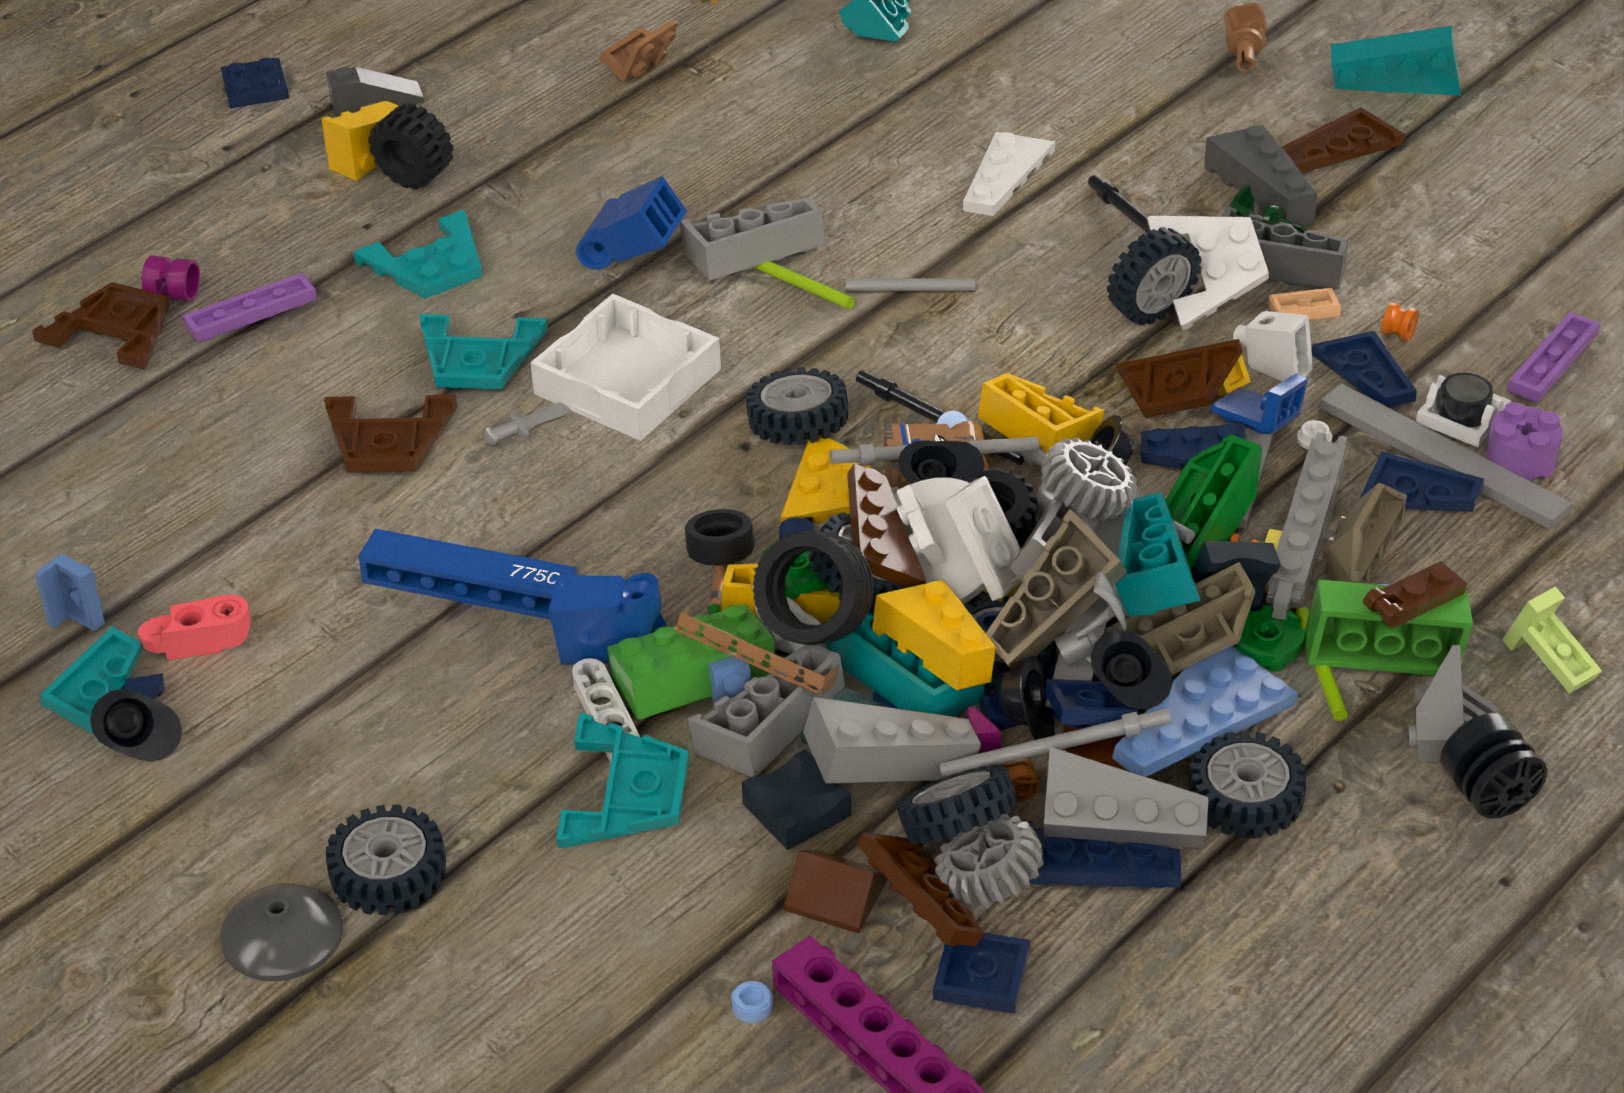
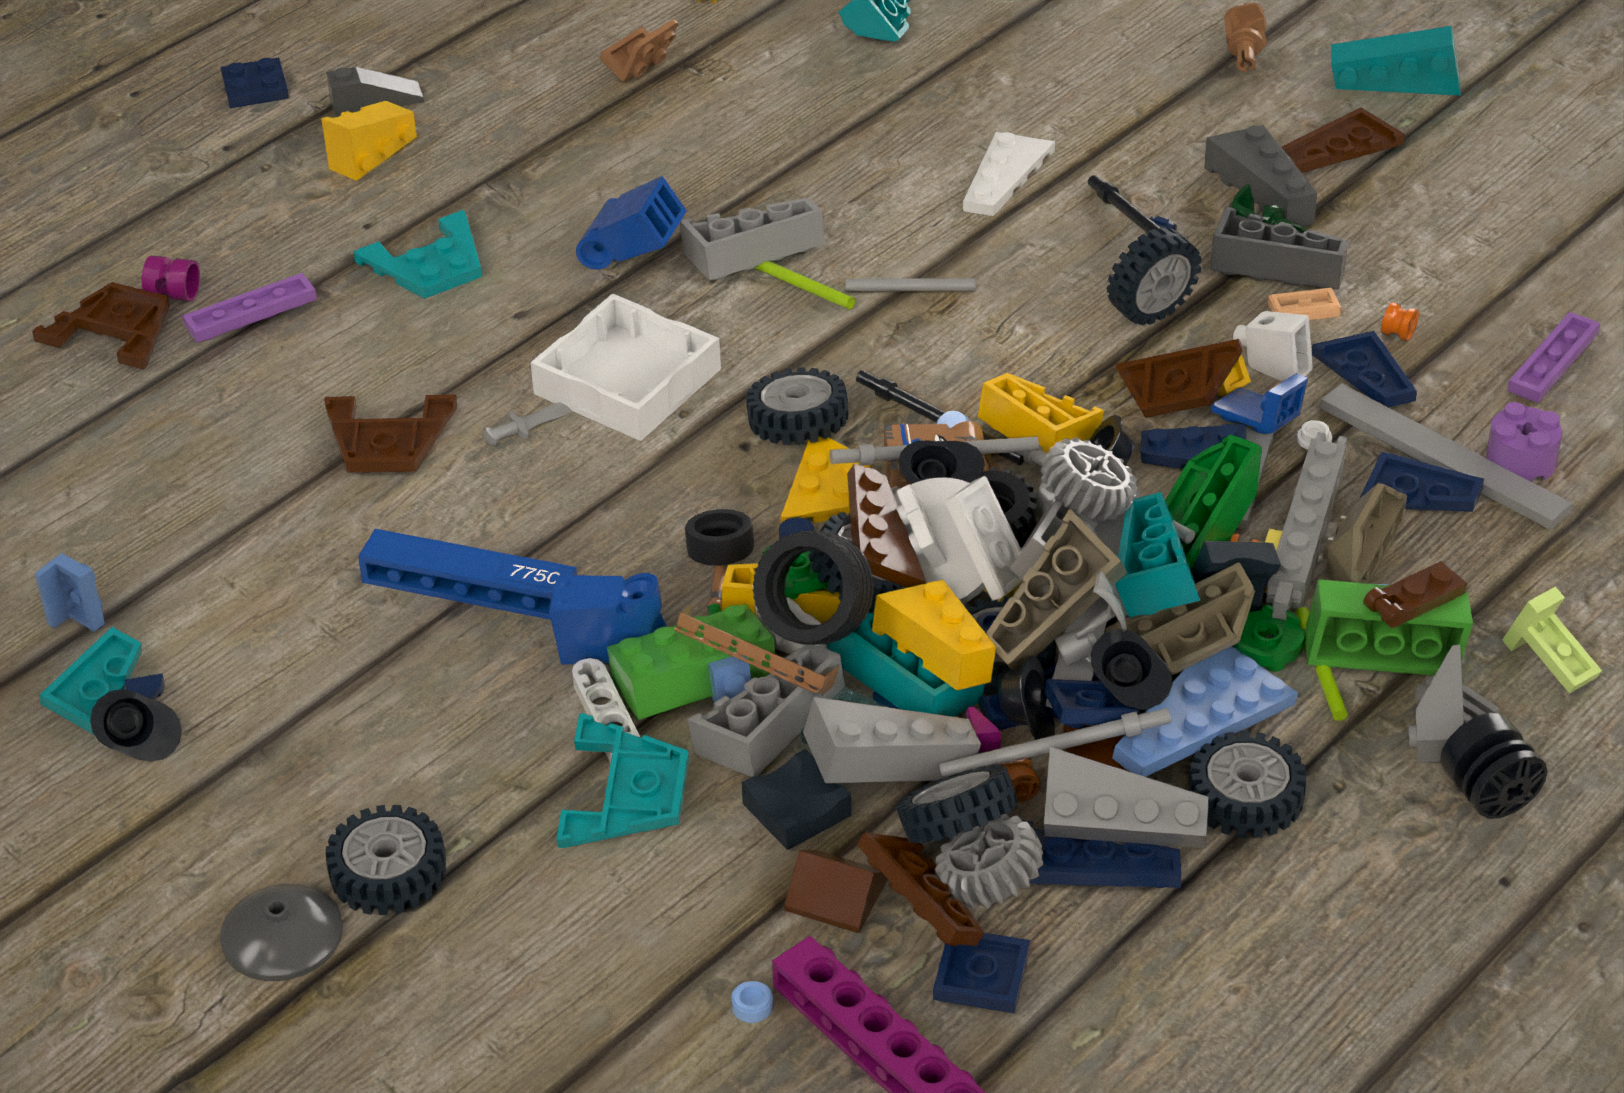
(198, 627): coral piece -> none
(411, 146): black tyre -> none
(477, 360): teal wing -> none
(1229, 263): white wing -> none
(1461, 407): piece -> none

